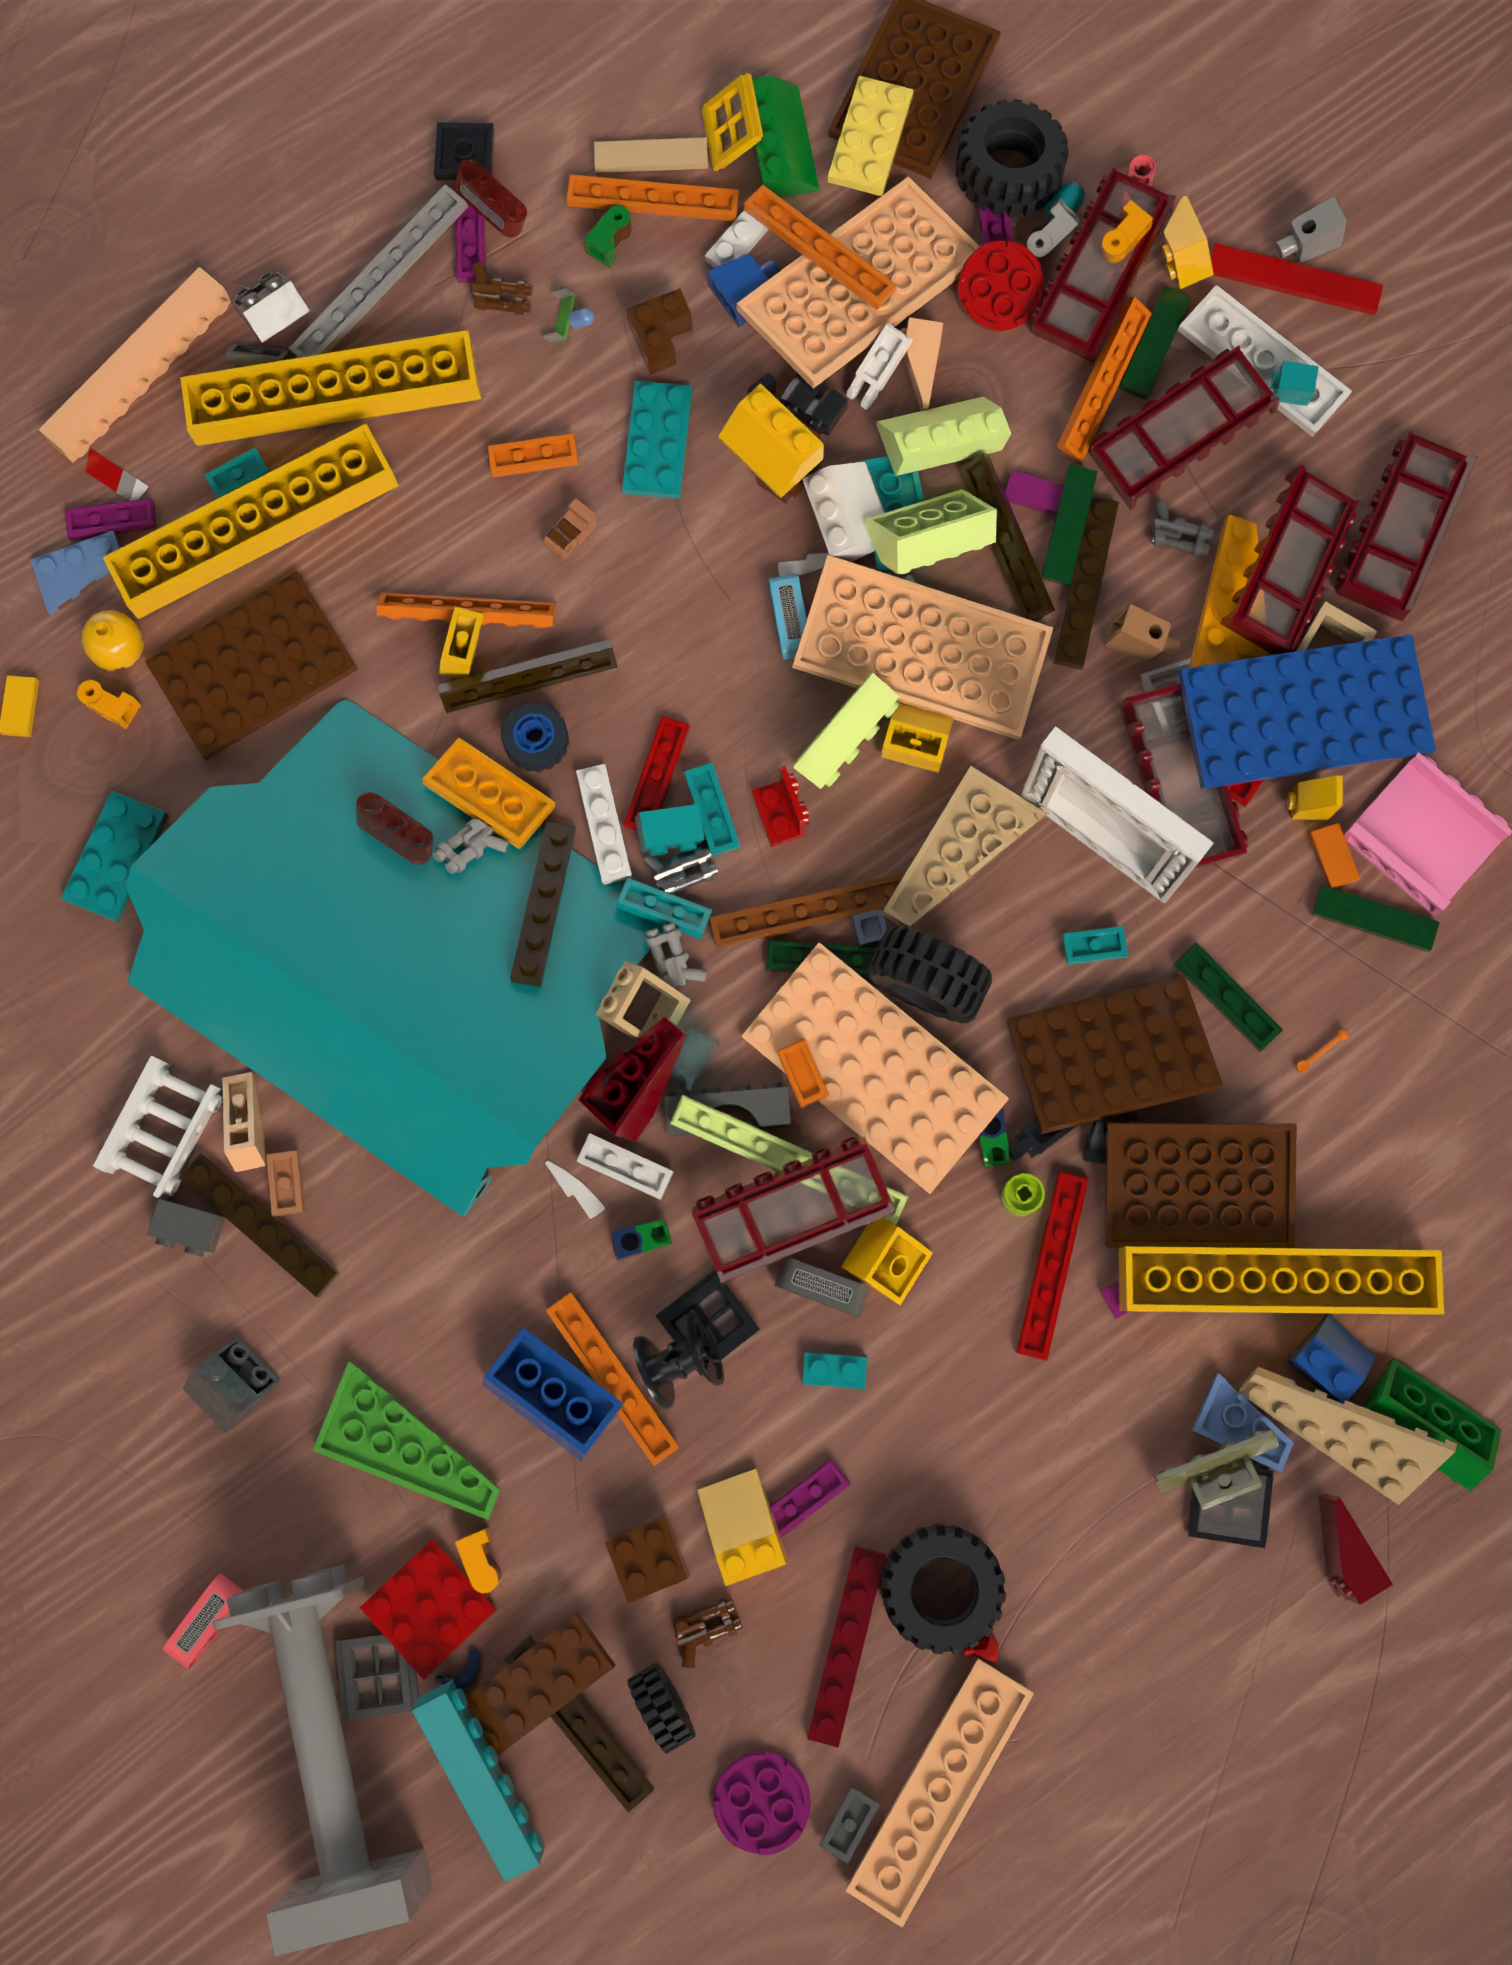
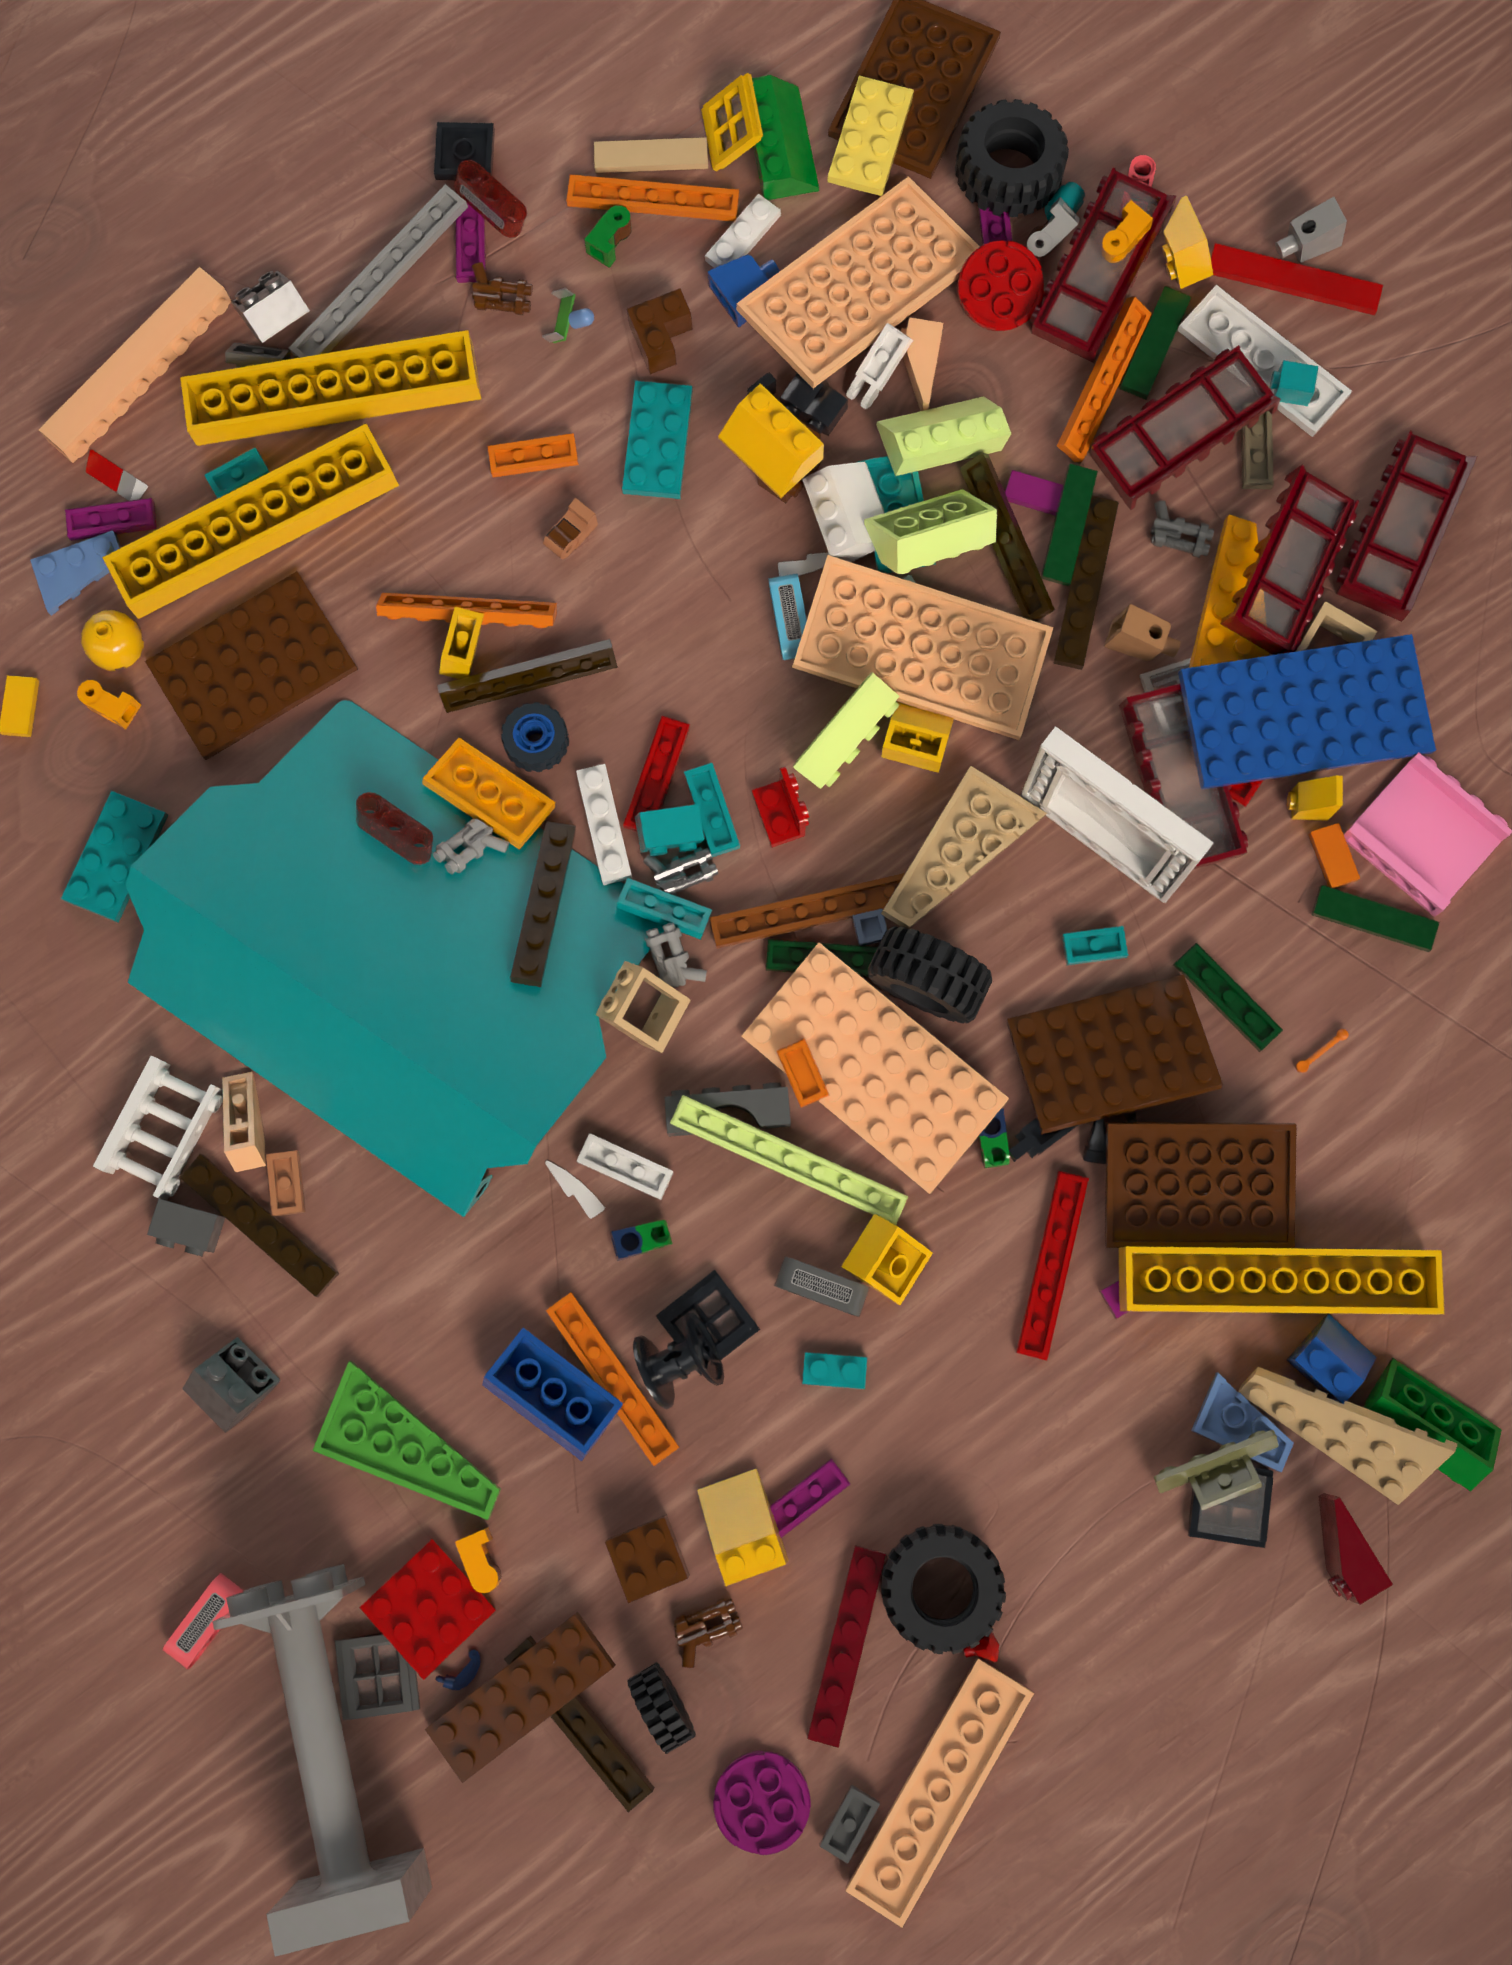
(479, 1780): teal brick -> none
(632, 1087): dark red wedge -> none
(693, 1058): clear light blue torso -> none
(792, 1208): window -> none
(820, 247): orange plate -> none
(1022, 1194): lime wheel -> none
(1257, 454): none -> dark tan tile

